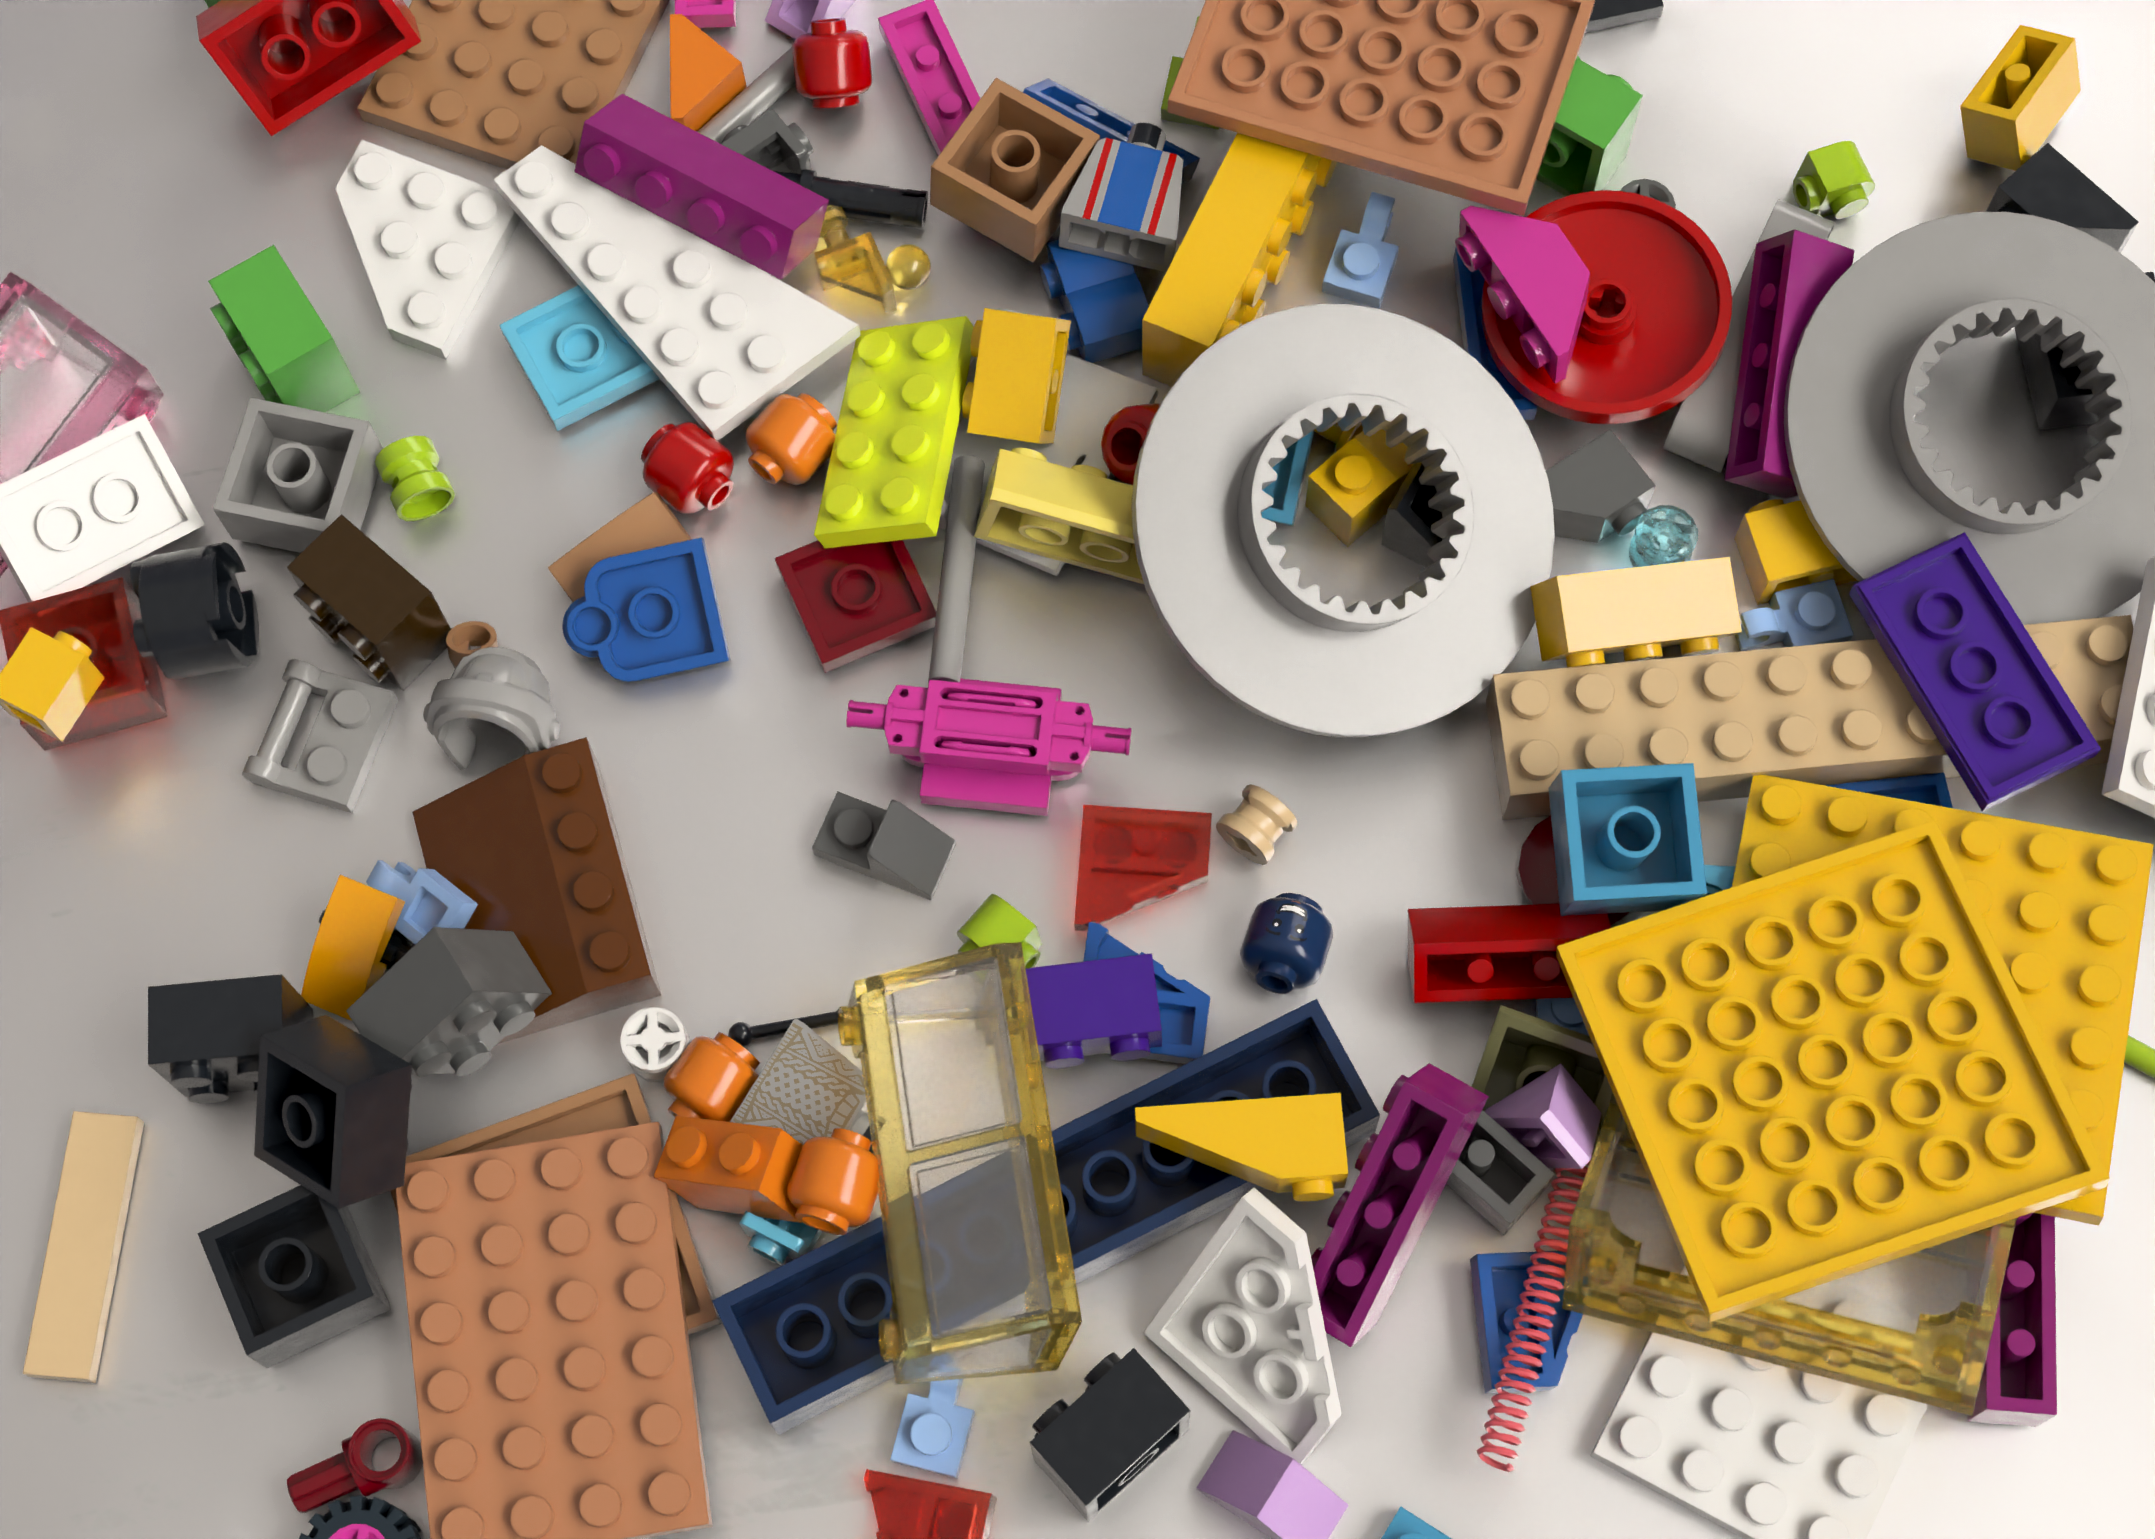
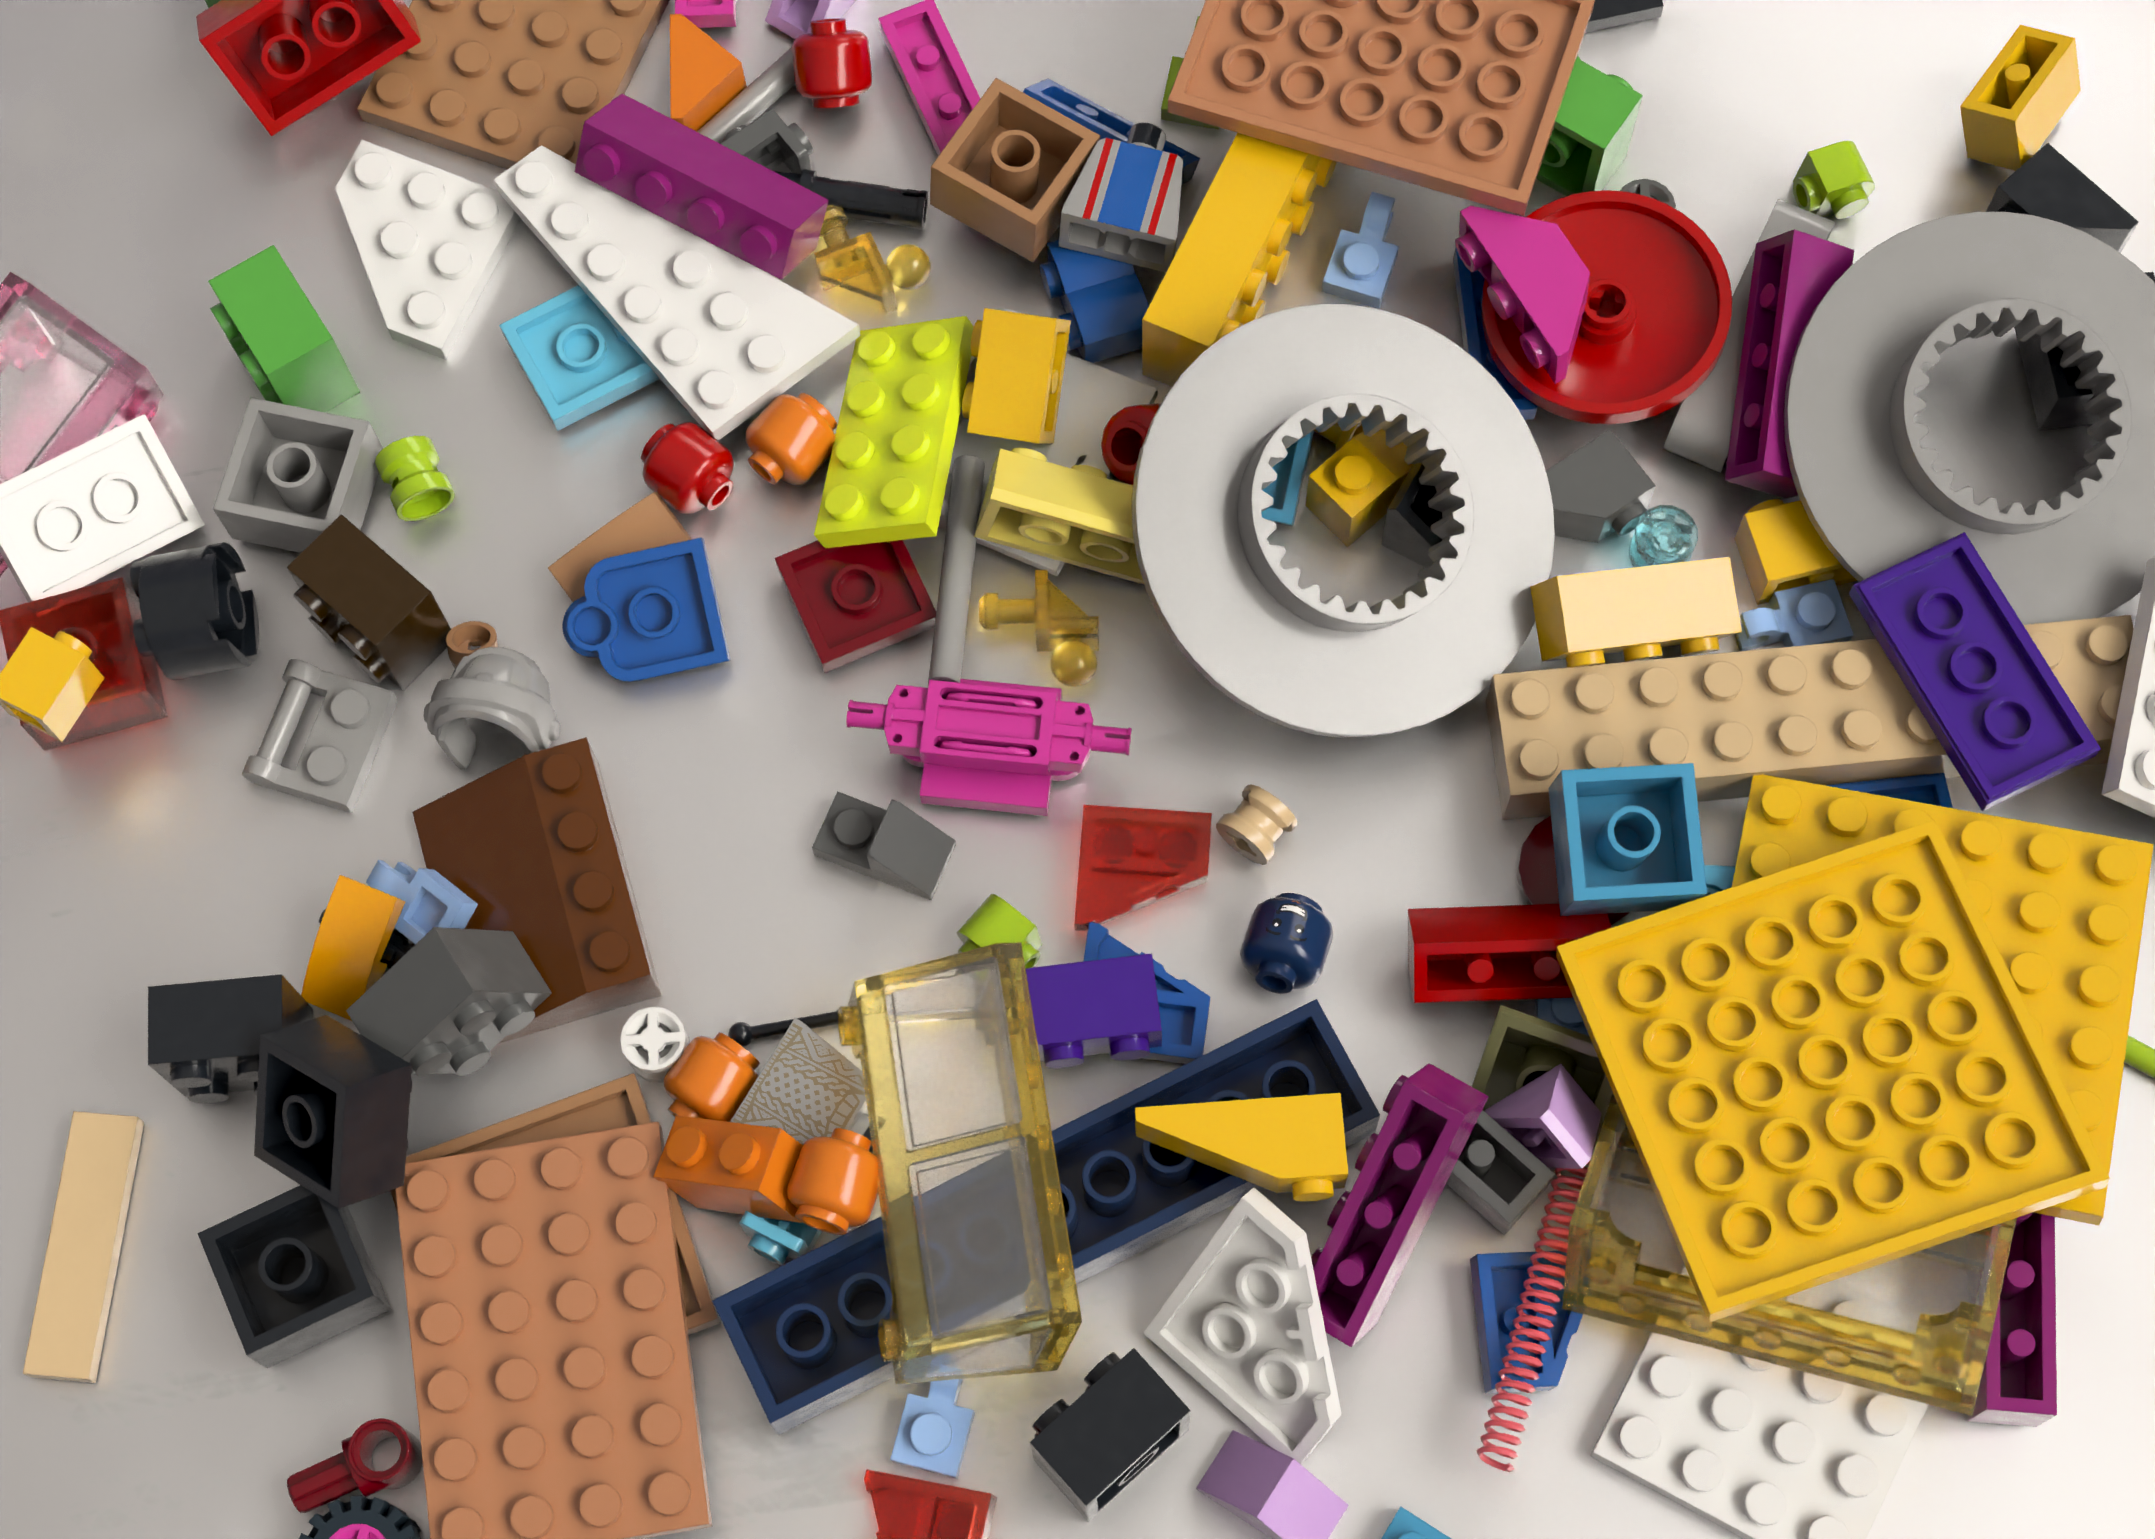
(1058, 628): none -> clear yellow piece

